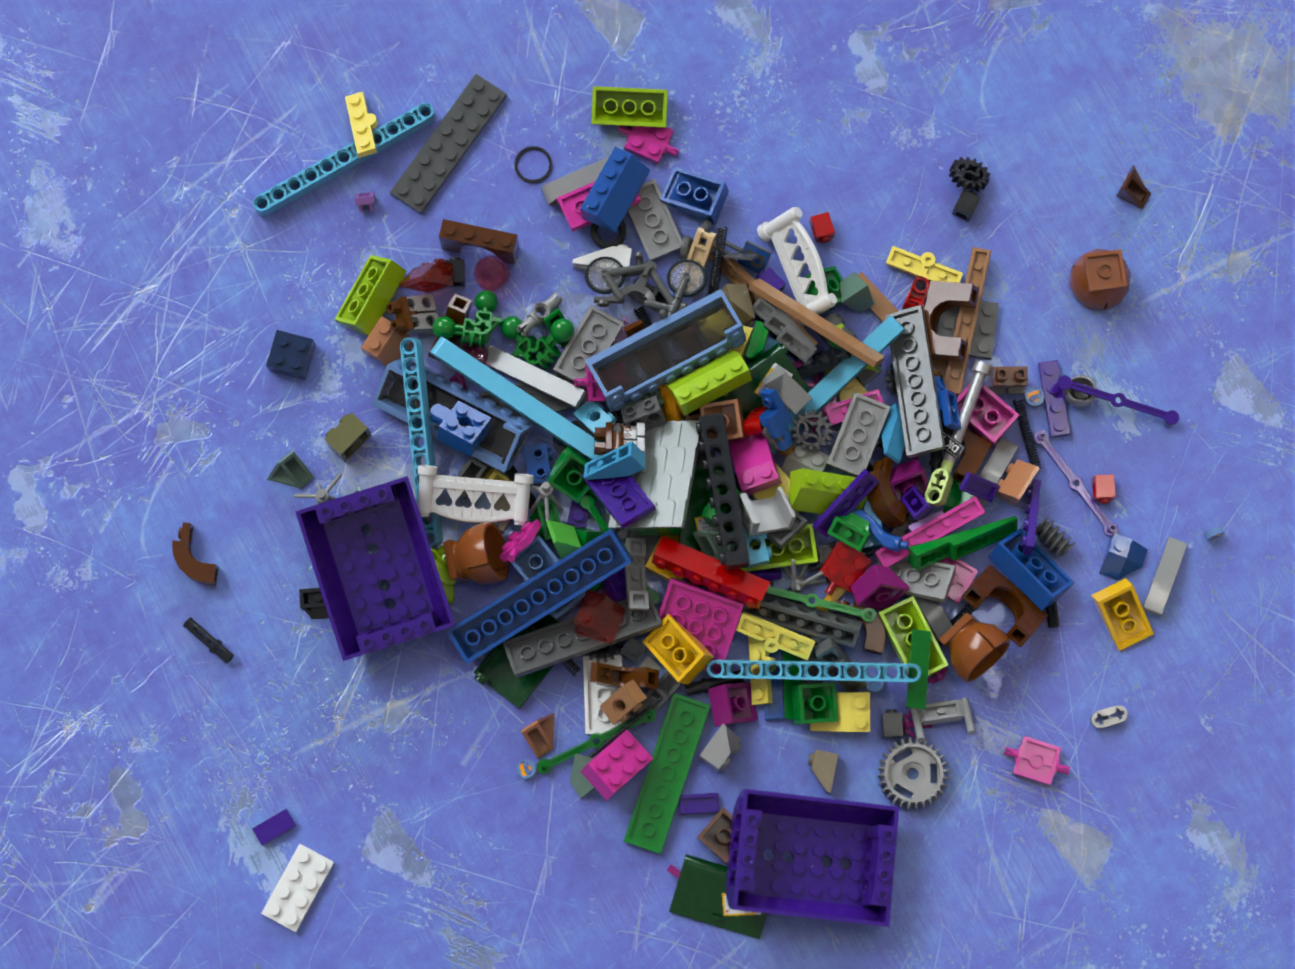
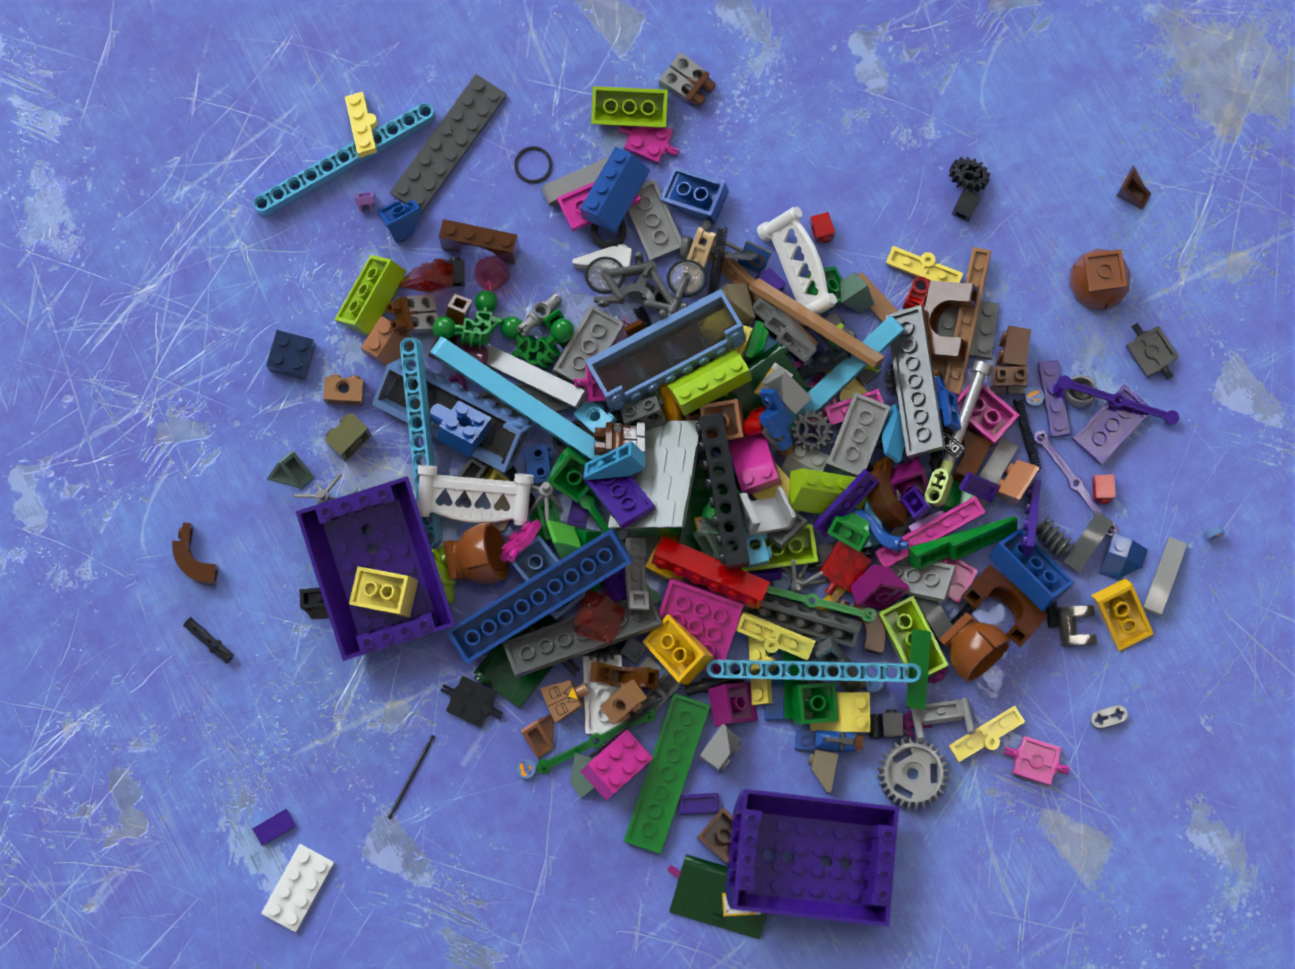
(354, 396): none -> medium nougat brick
(383, 591): none -> light yellow slope
(400, 219): none -> blue slope
(411, 776): none -> black piece
(472, 701): none -> black plate
(564, 699): none -> medium nougat torso
(687, 80): none -> light grey hips
(828, 741): none -> blue plate
(875, 726): none -> black pin
(987, 734): none -> light yellow hinge
(1014, 347): none -> reddish brown brick
(1067, 626): none -> clear smoke connector
(1088, 541): none -> dark grey slope
(1110, 427): none -> plate
(1152, 351): none -> black plate

